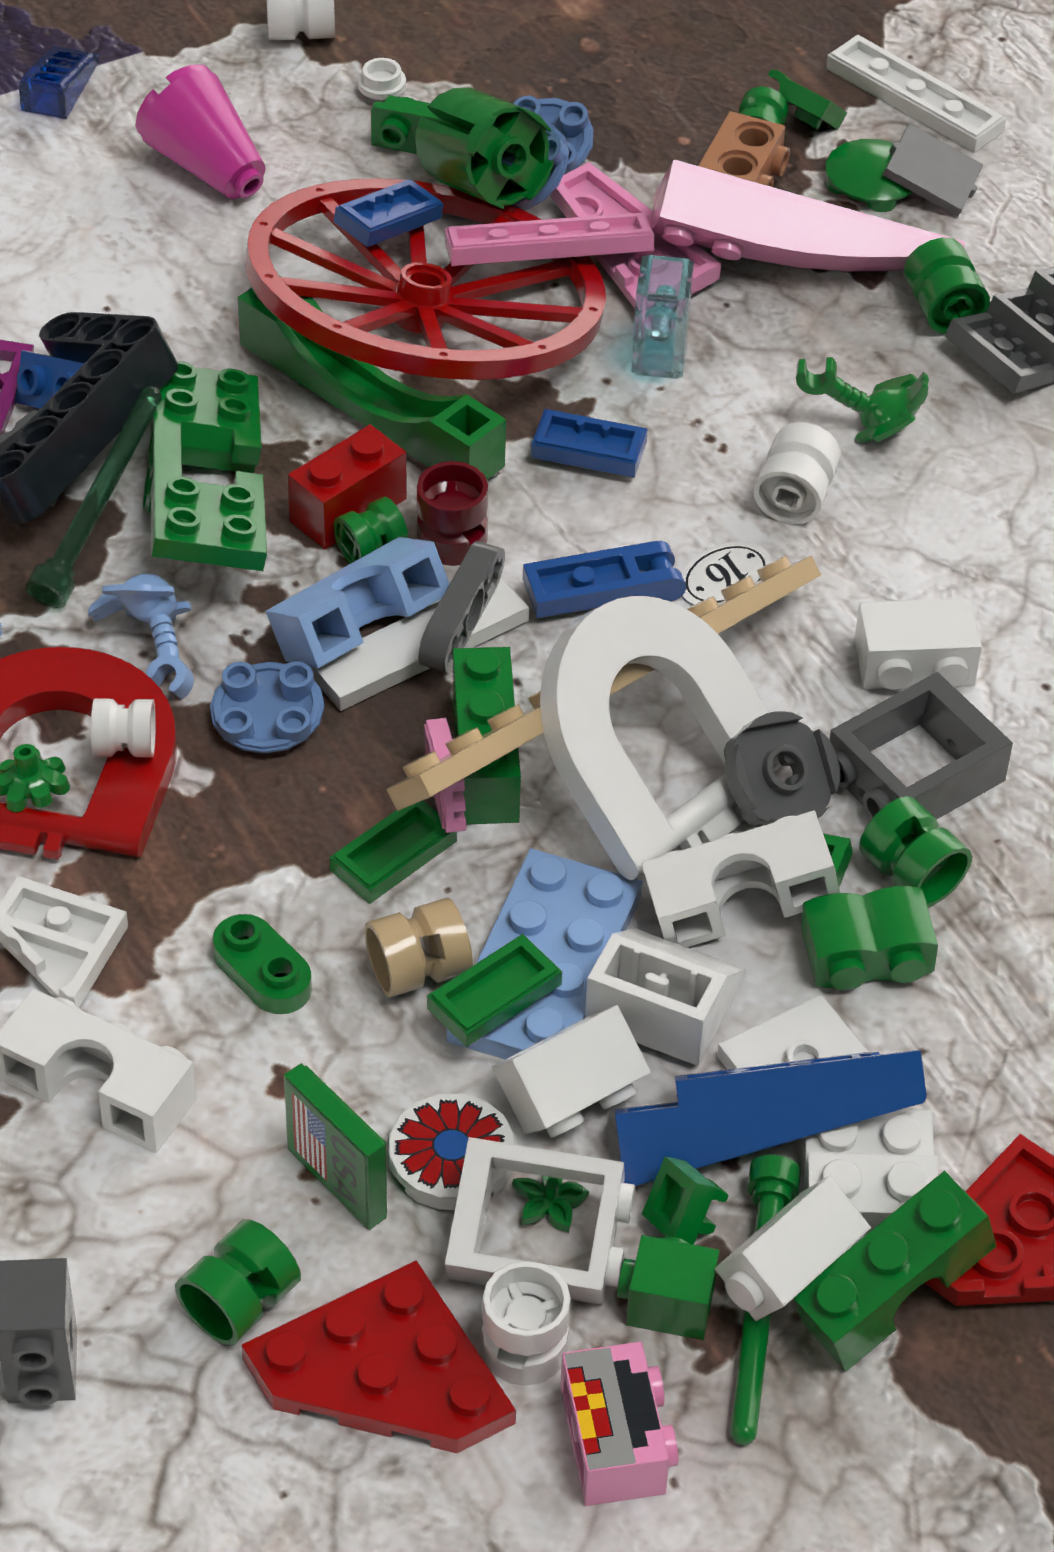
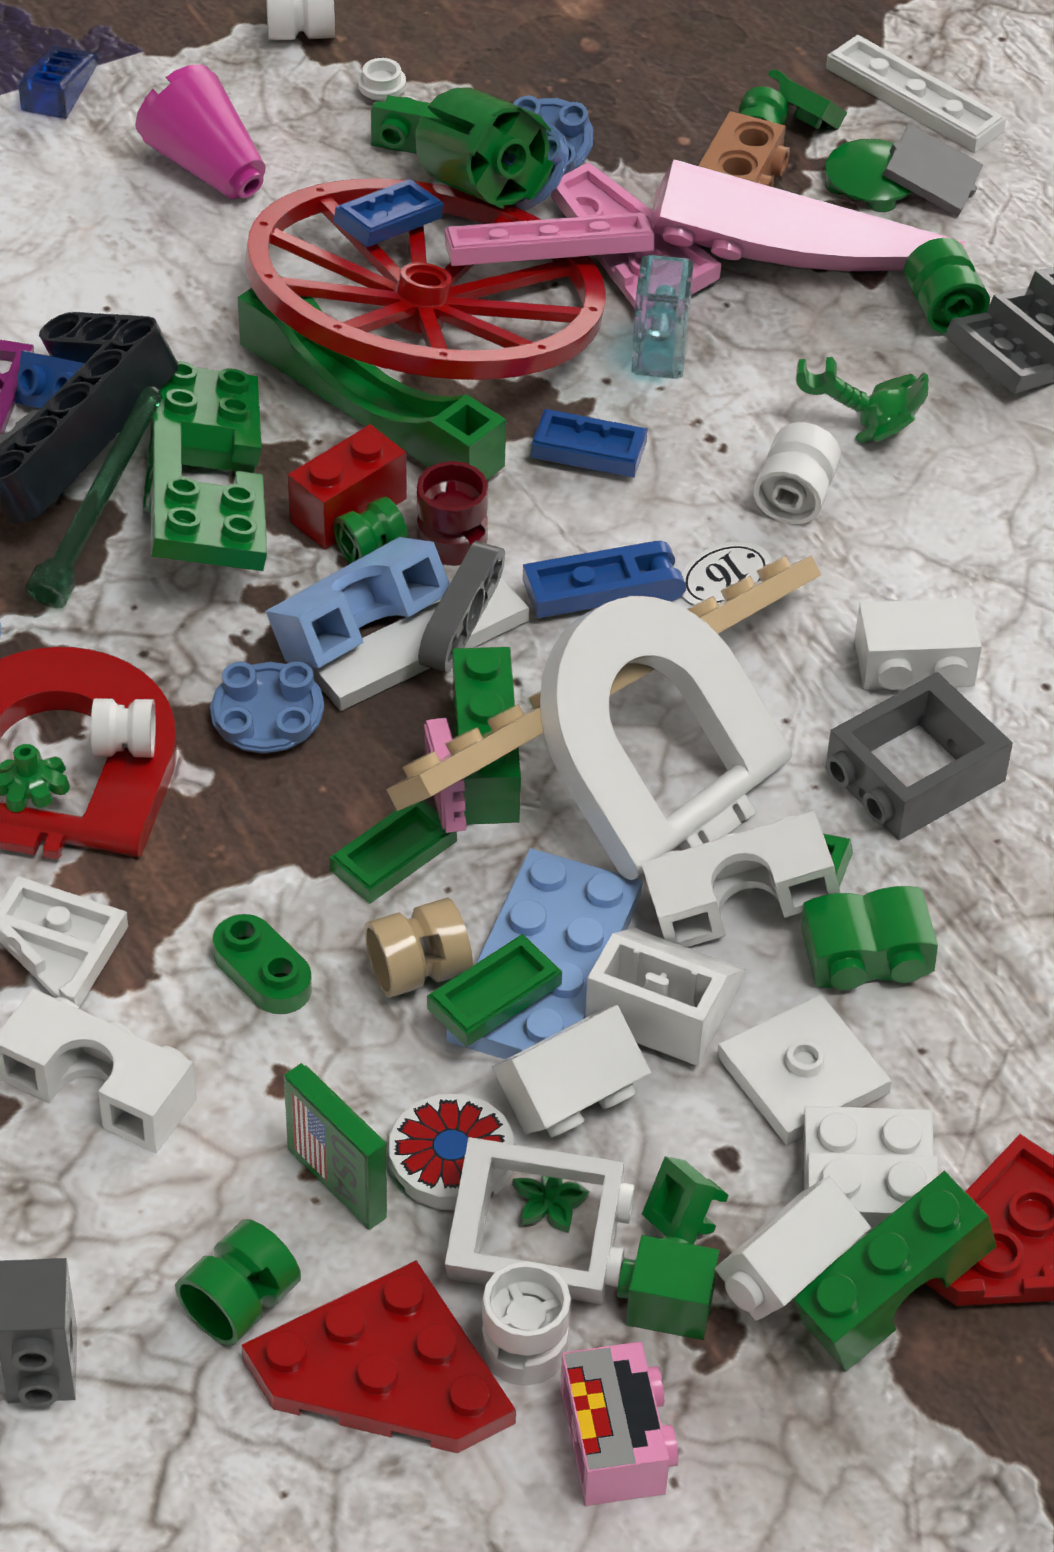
(153, 602): light blue piece -> none
(751, 775): dark grey plate -> none
(763, 1107): blue wedge -> none
(772, 1184): green piece -> none
(912, 849): green wheel -> none

